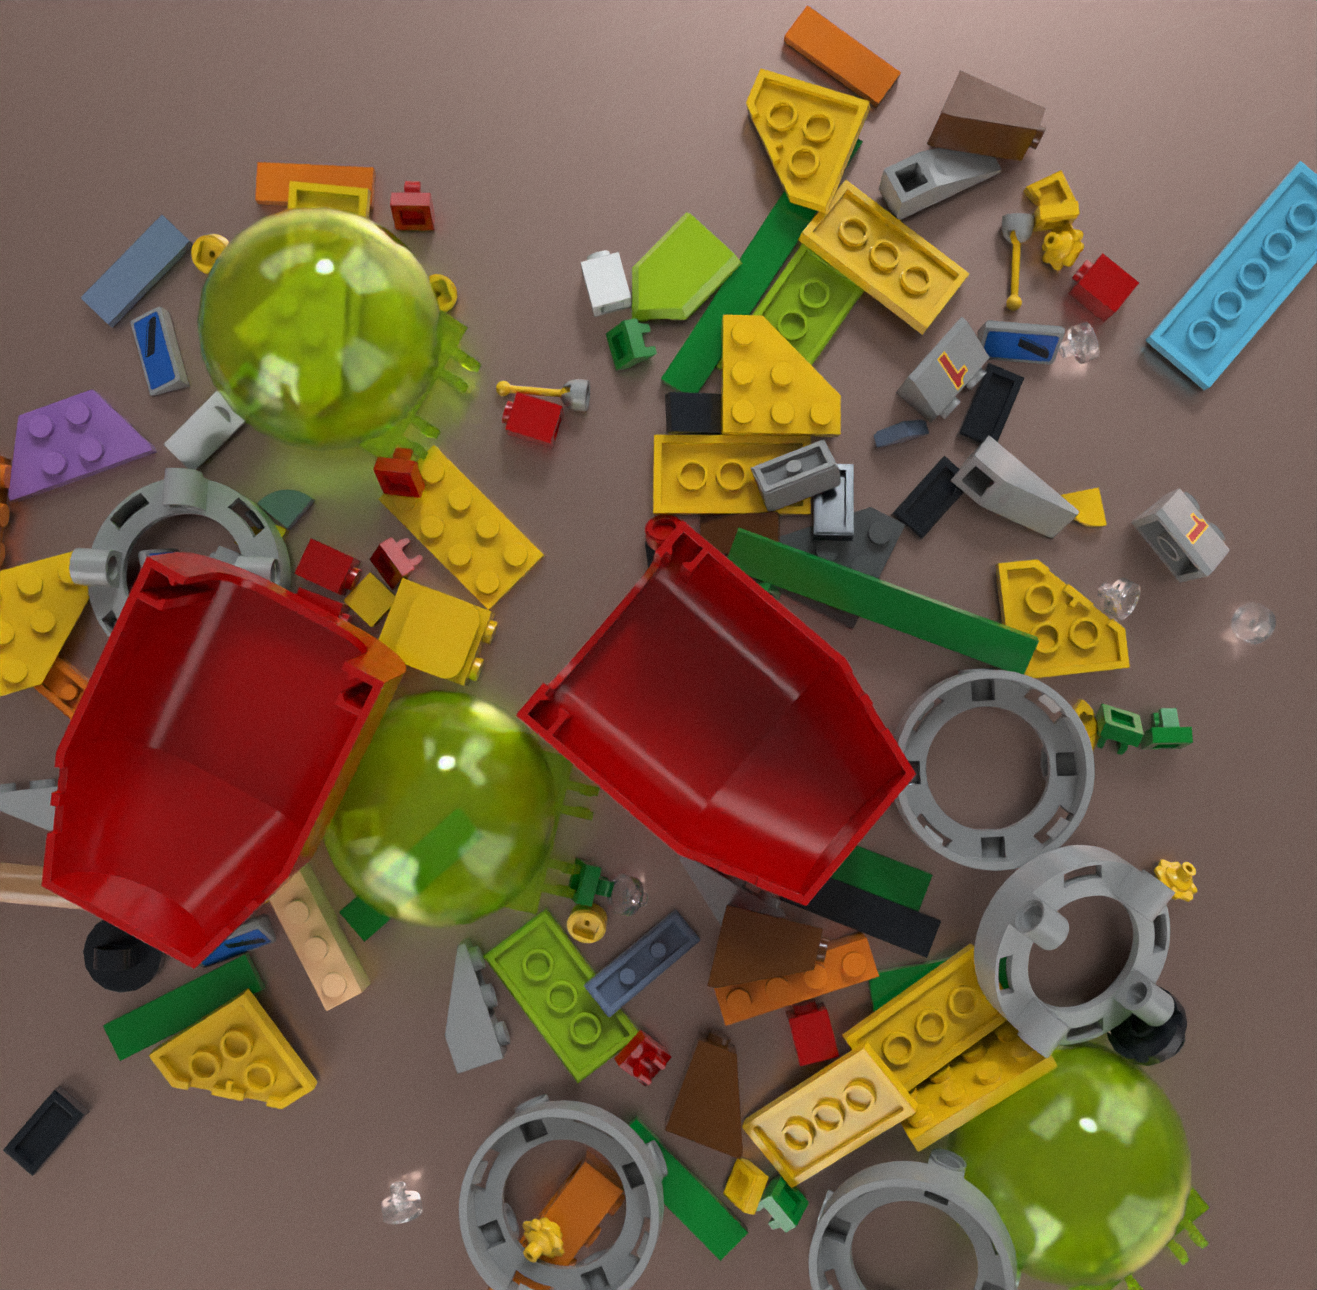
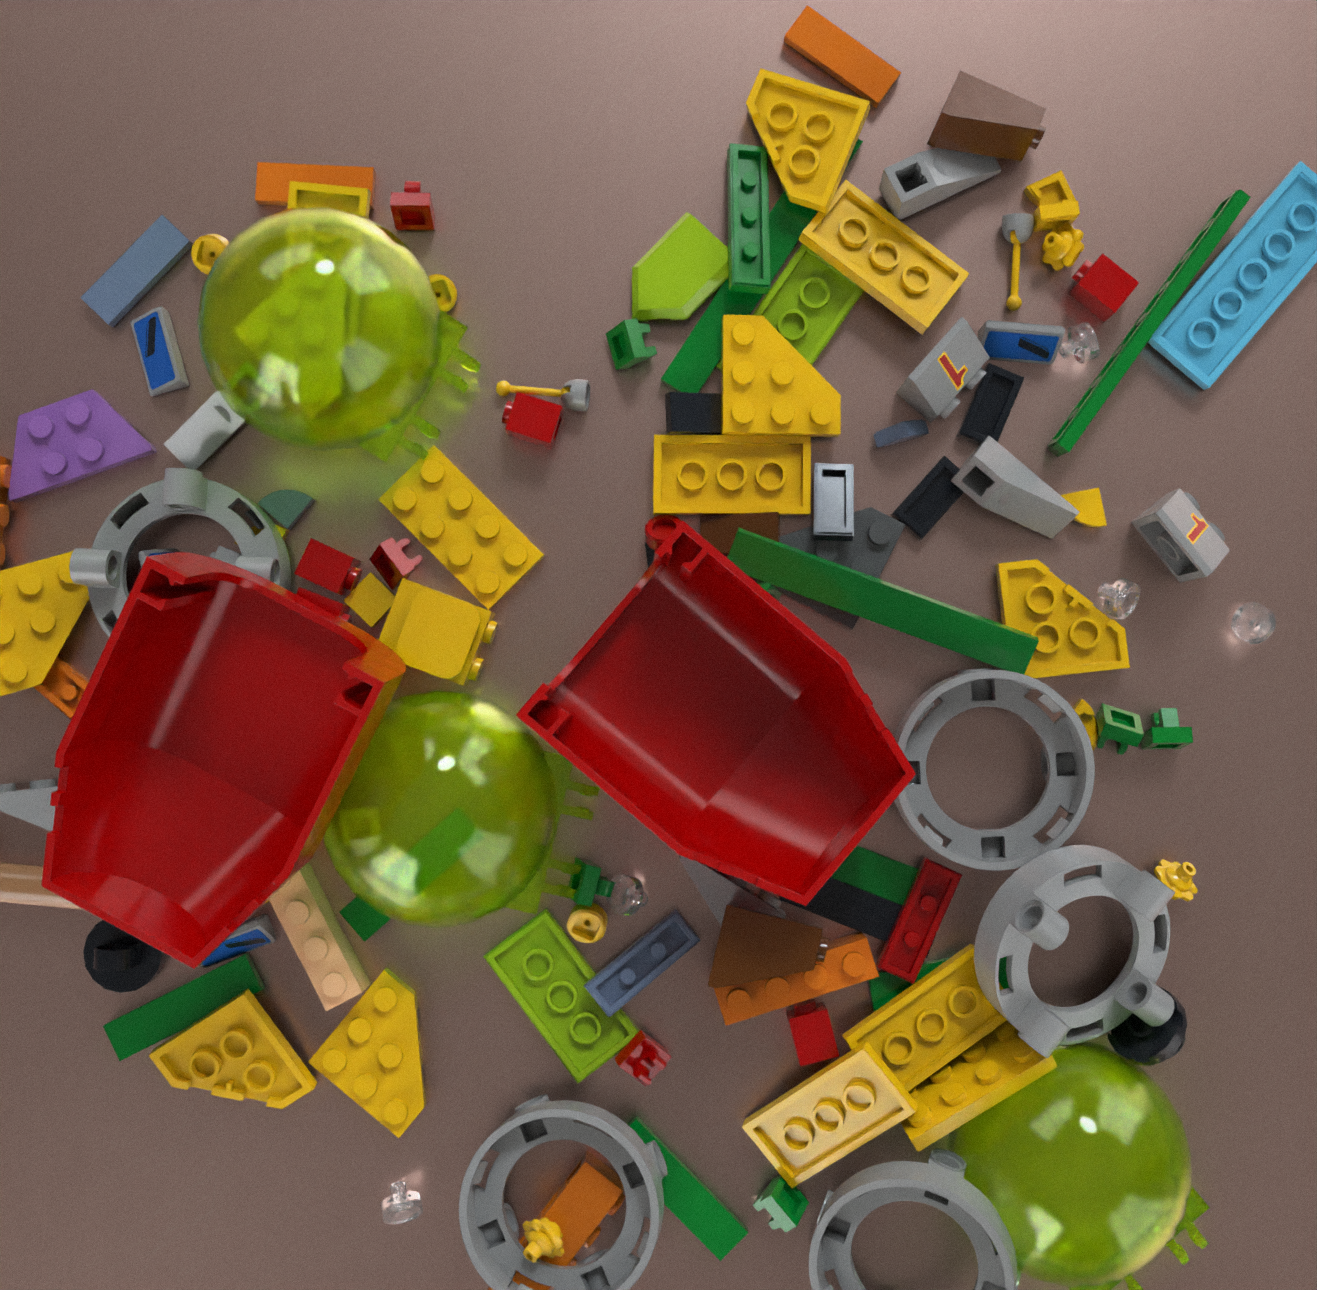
(46, 1130): black tile -> none
(379, 1054): none -> yellow plate
(399, 474): red tile -> none
(472, 1025): light grey slope -> none
(606, 283): white brick -> none
(708, 1096): reddish brown slope -> none
(745, 1186): yellow tile -> none
(748, 219): none -> green tile
(796, 475): light grey slope -> none
(919, 920): none -> red tile
(1147, 323): none -> green tile

